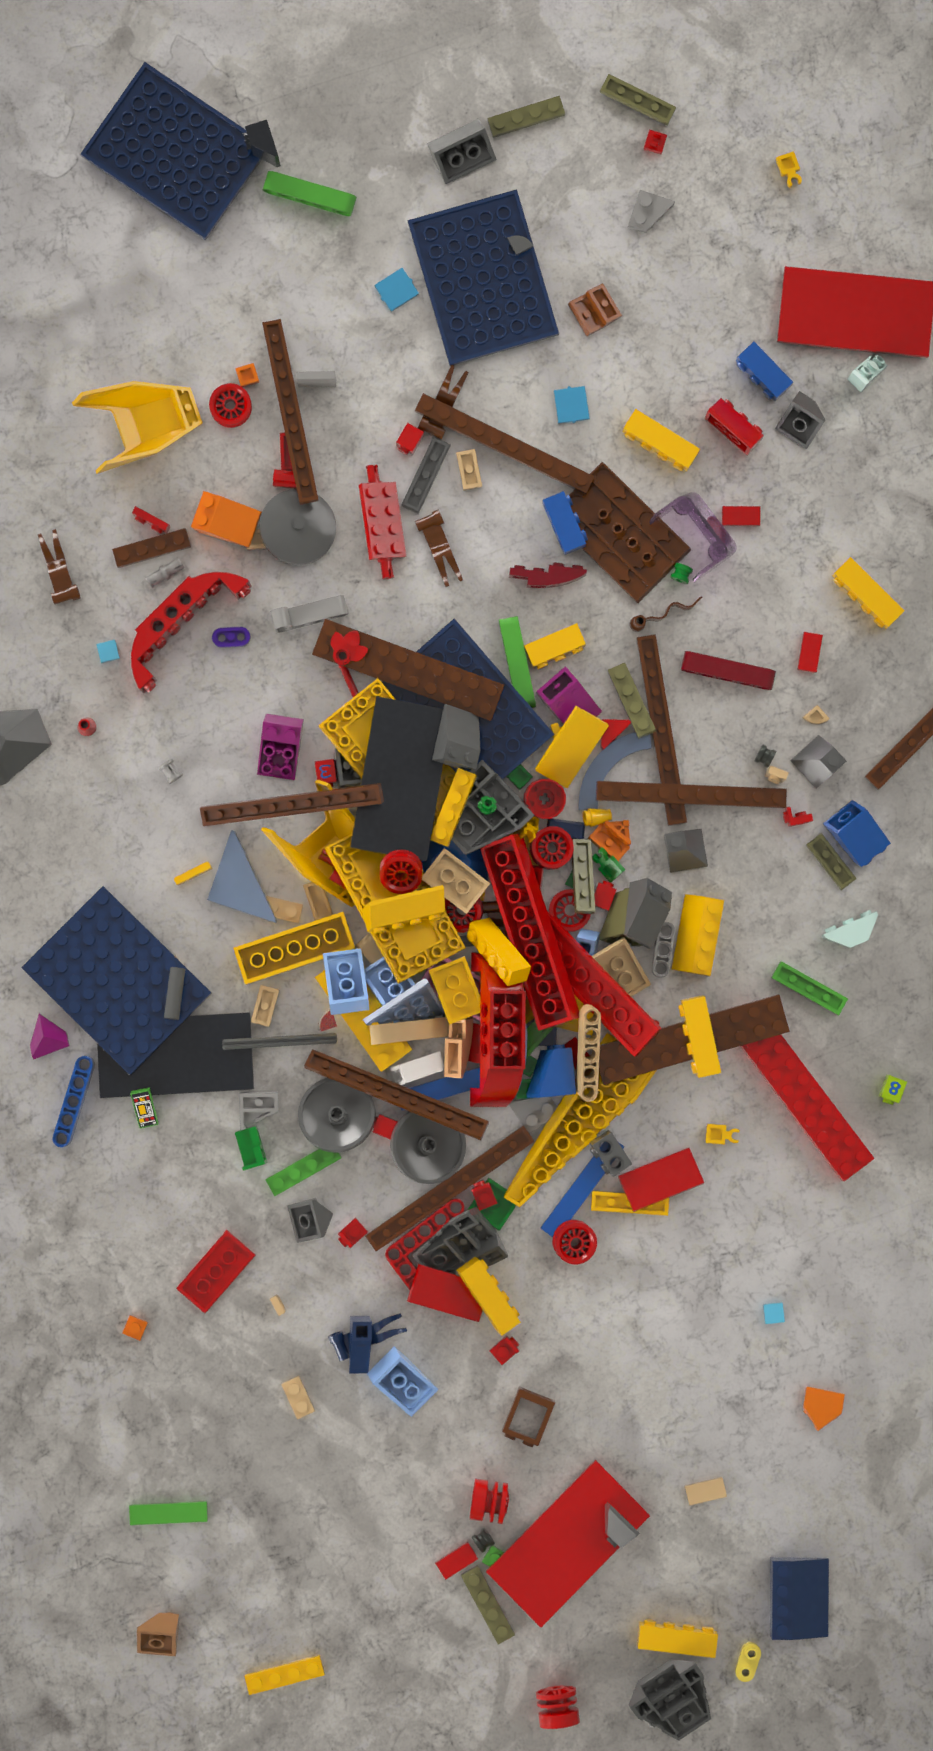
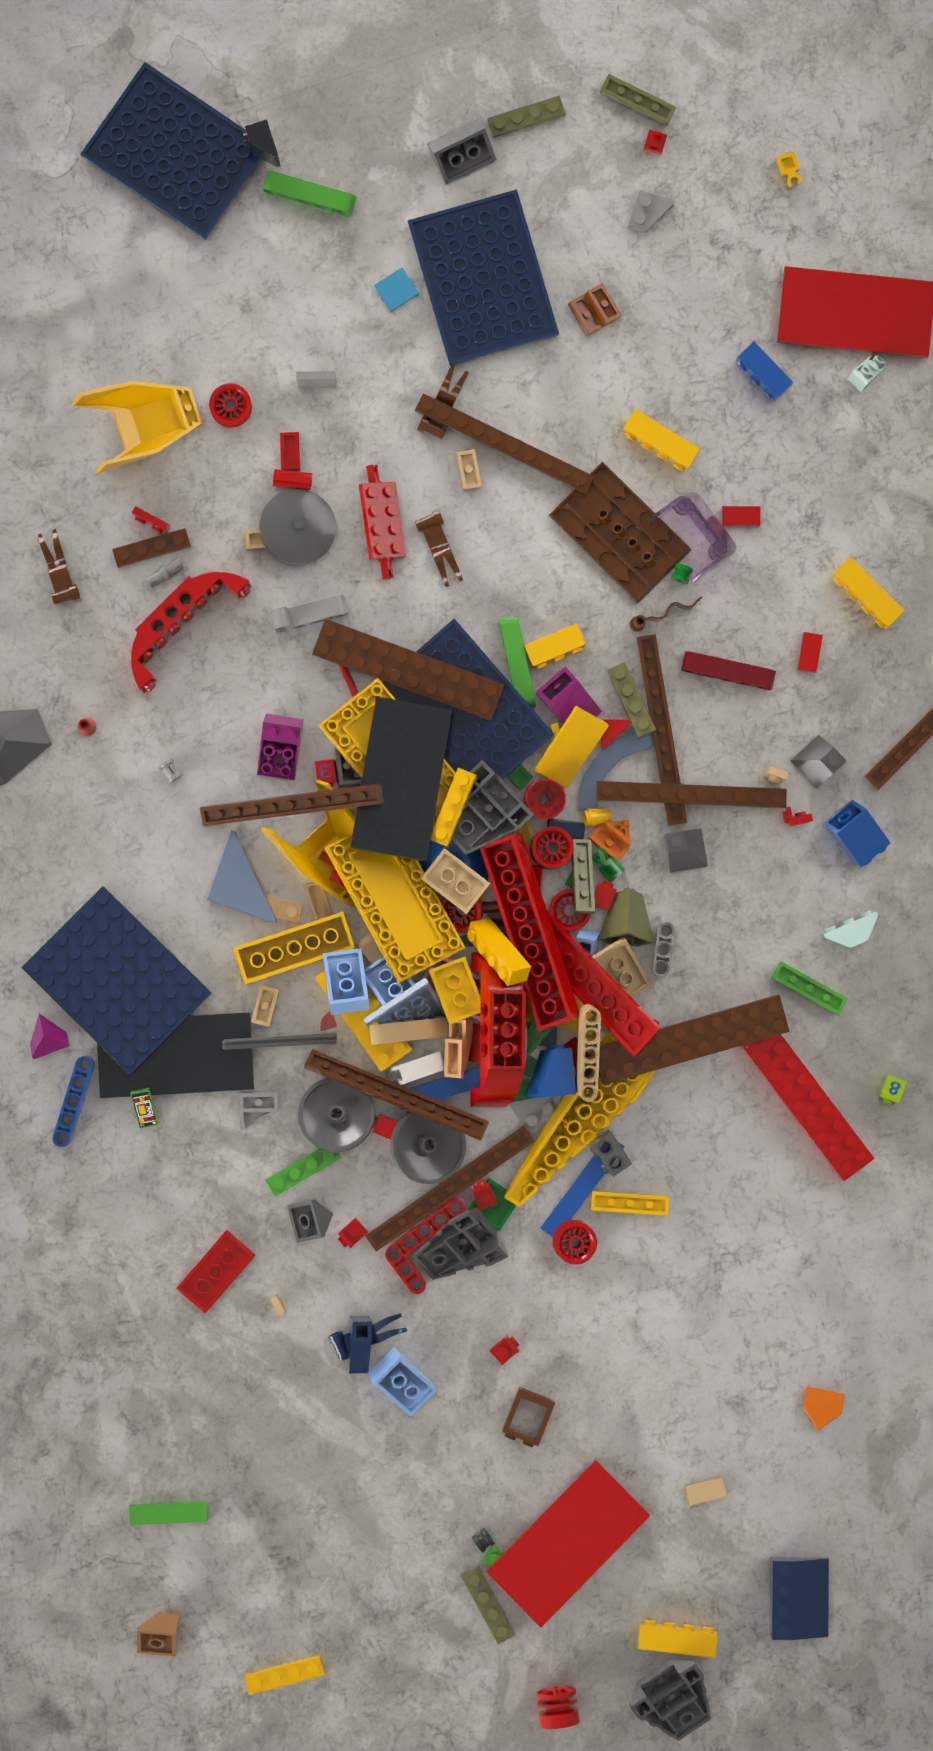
(108, 651): medium azure tile -> none
(135, 1327): orange plate -> none
(174, 993): dark grey piece -> none
(192, 873): yellow tile -> none
(225, 519): orange slope -> none
(231, 635): dark purple plate -> none
(247, 375): orange plate -> none
(251, 1148): green panel -> none
(290, 411): reddish brown plate -> none
(298, 1397): tan plate -> none
(349, 645): red plate -> none
(401, 882): red wheel -> none
(404, 909): yellow slope -> none
(409, 439): red brick -> none
(425, 475): dark grey tile -> none
(443, 1293): red tile -> none
(456, 1560): red tile -> none
(458, 739): dark grey slope -> none
(487, 809): green plate -> none
(488, 1295): yellow brick -> none
(489, 1501): red wheel -> none
(519, 244): dark grey tile -> none
(530, 829): yellow plate -> none
(555, 577): dark red slope -> none
(565, 522): blue brick -> none
(571, 404): dark azure piece -> none
(618, 1528): slope -> none
(646, 911): dark grey slope -> none
(661, 1179): red tile -> none
(697, 935): yellow slope -> none
(700, 1036): yellow brick -> none
(717, 1134): yellow plate -> none
(734, 425): red slope -> none
(747, 1662): light yellow plate -> none
(765, 756): pearl dark grey wheel -> none
(773, 1313): medium azure tile -> none
(801, 420): dark grey slope -> none
(816, 716): tan tile -> none
(831, 861): olive tile -> none

